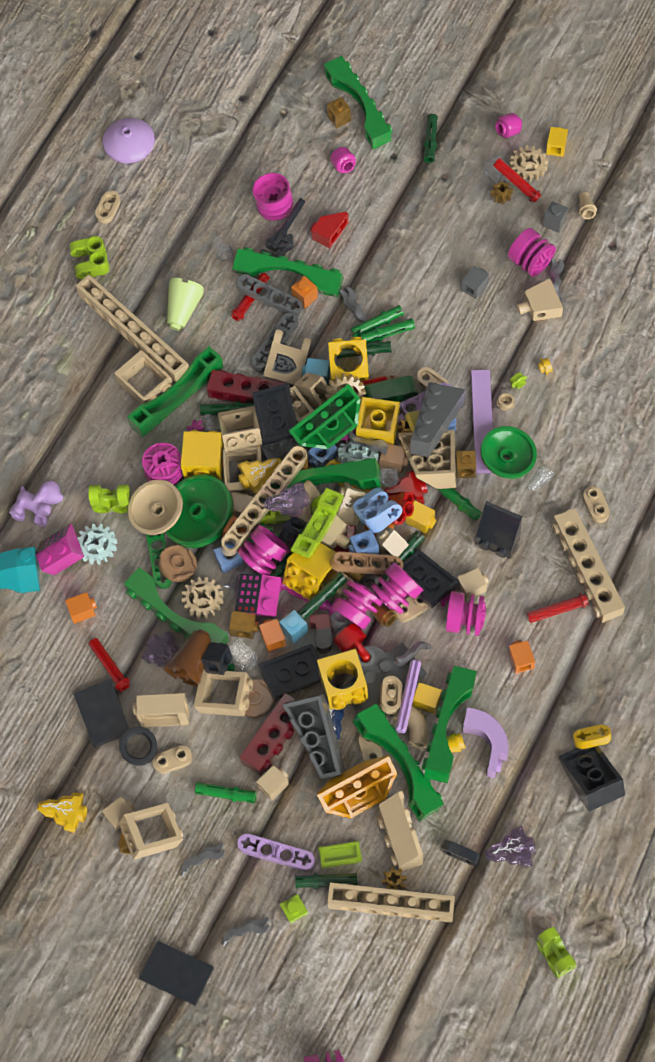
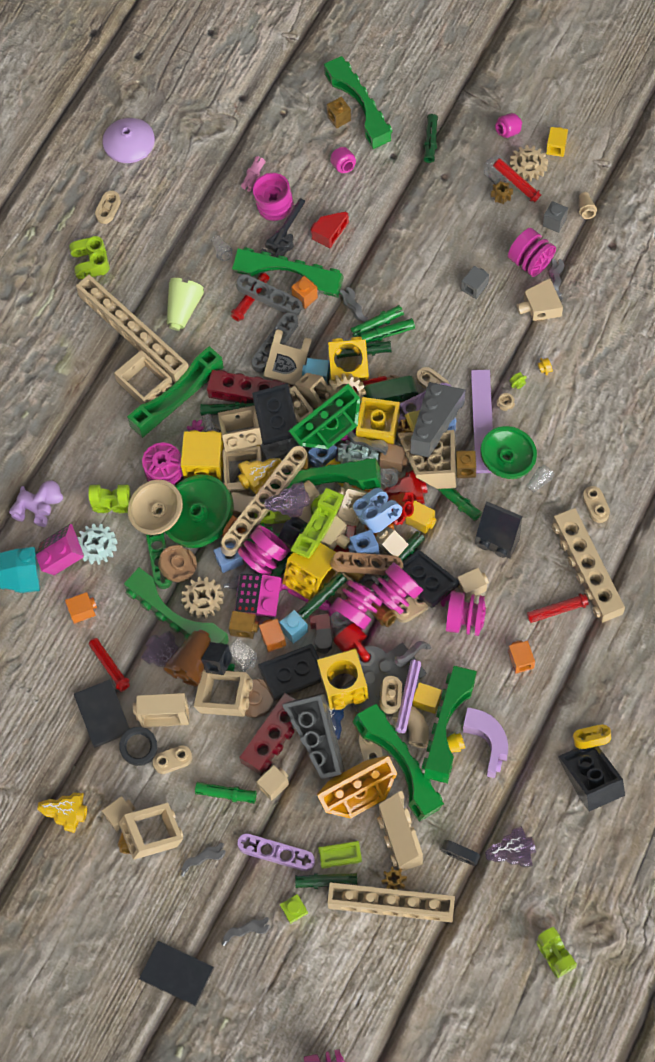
(253, 173): none -> bright pink pin

